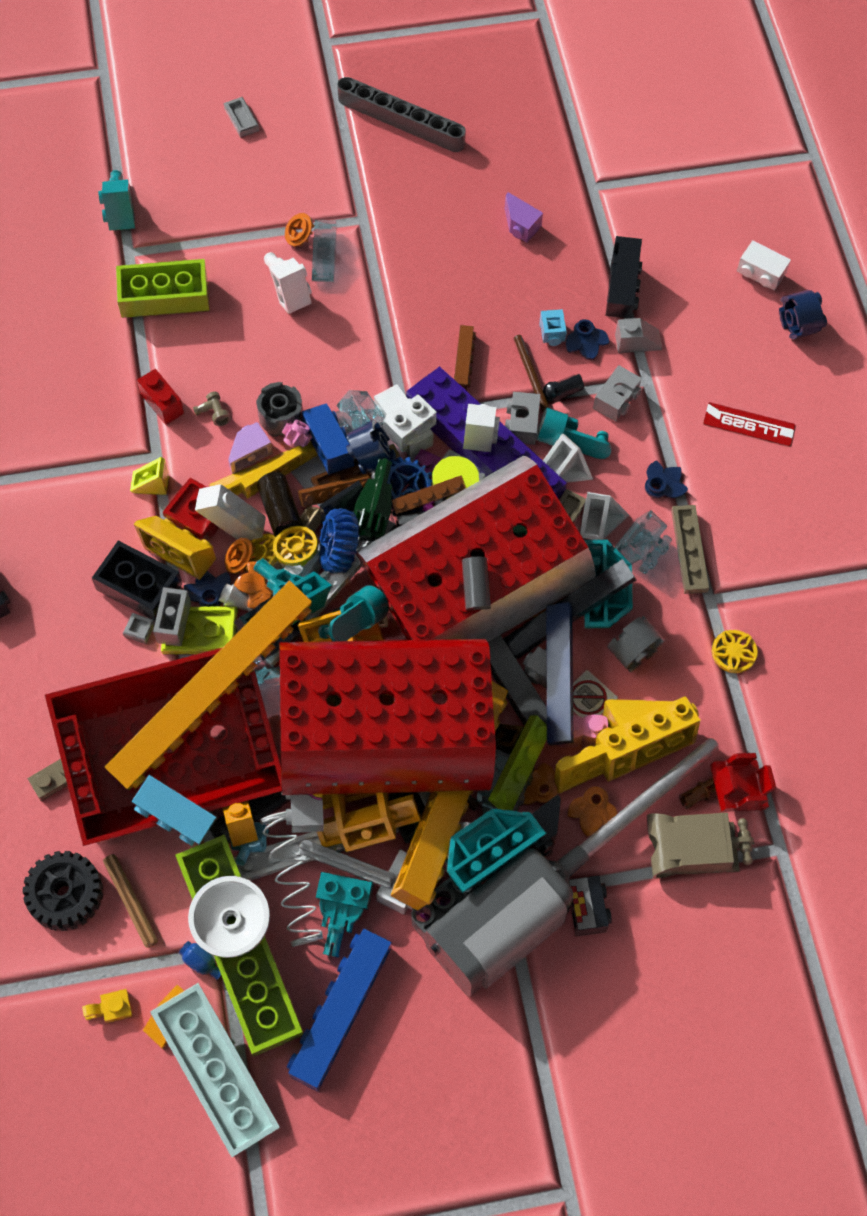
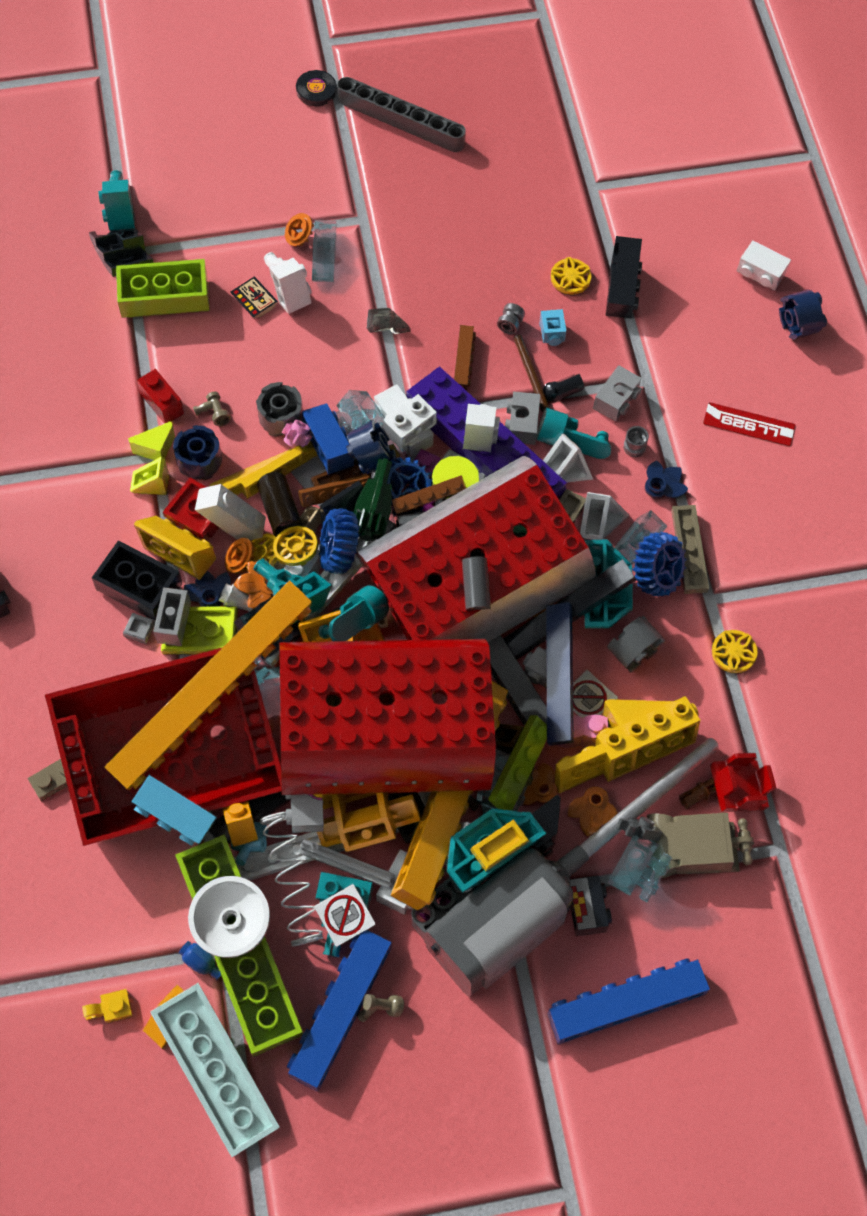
(51, 875): black wheel -> none
(120, 248): none -> black slope
(130, 901): medium nougat axle -> none
(154, 442): none -> neon yellow slope
(197, 452): none -> dark blue brick
(241, 117): light grey tile -> none
(249, 447): lavender slope -> none
(254, 297): none -> piece
(316, 87): none -> black tile
(344, 915): none -> sticker
(386, 319): none -> clear smoke slope
(393, 1005): none -> dark tan piece
(499, 845): none -> yellow tile
(510, 319): none -> flat silver wheel
(522, 218): medium lavender slope -> none
(571, 276): none -> yellow wheel
(586, 342): dark blue plate -> none
(627, 1001): none -> blue brick
(633, 864): none -> clear light blue brick
(635, 441): none -> flat silver wheel
(636, 336): light grey slope -> none
(642, 827): none -> dark grey plate
(659, 564): none -> blue gear

